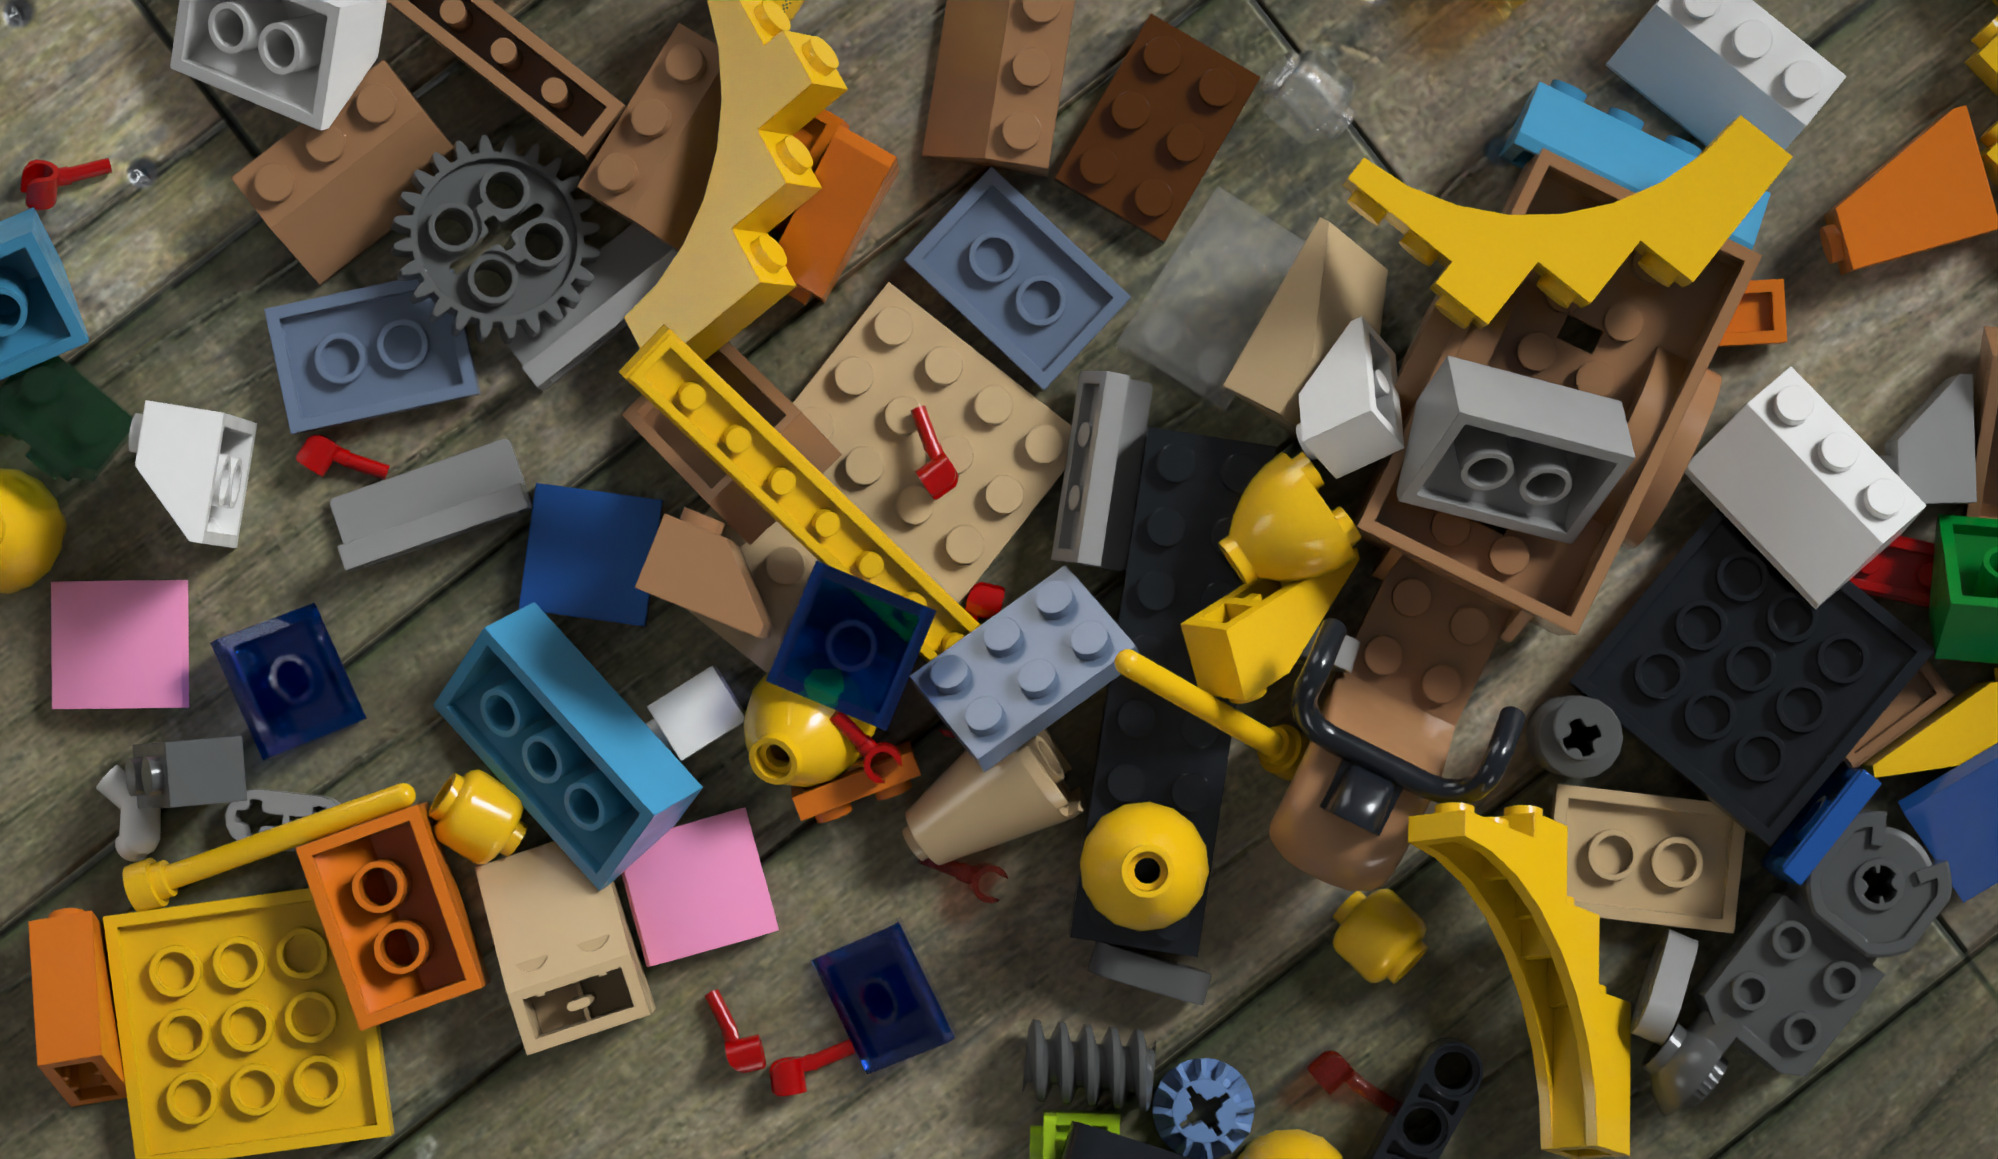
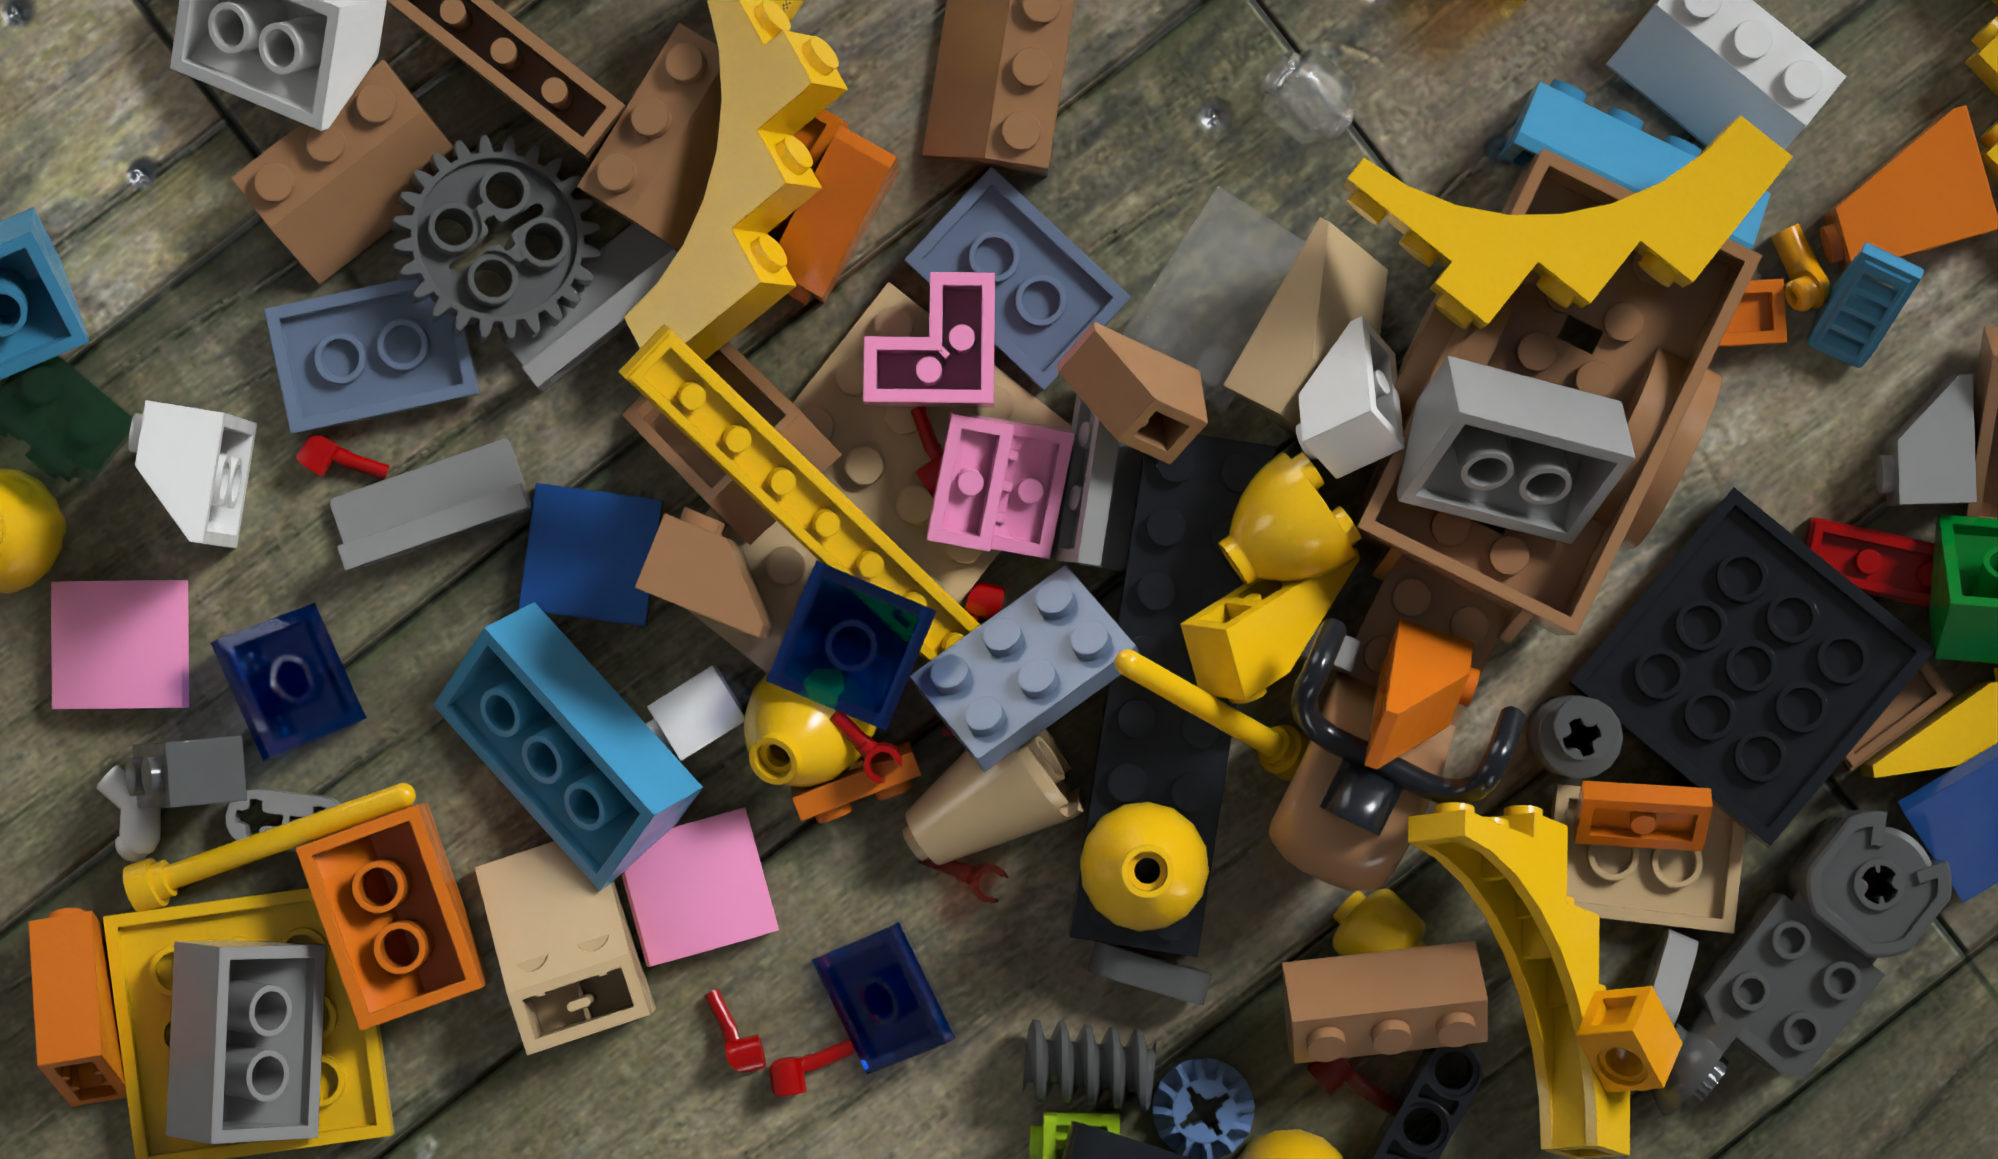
(42, 178): red hand -> none
(245, 1041): none -> light grey slope
(477, 817): yellow head -> none
(951, 364): none -> bright pink brick
(1000, 485): none -> bright pink slope
(1136, 391): none -> medium nougat slope
(1157, 128): reddish brown plate -> none
(1384, 1002): none -> medium nougat slope
(1418, 690): none -> orange slope
(1629, 1039): none -> light orange brick
(1642, 815): none -> orange plate
(1804, 487): white slope -> none
(1808, 282): none -> light orange arm
(1819, 824): blue tile -> none
(1862, 308): none -> dark azure slope

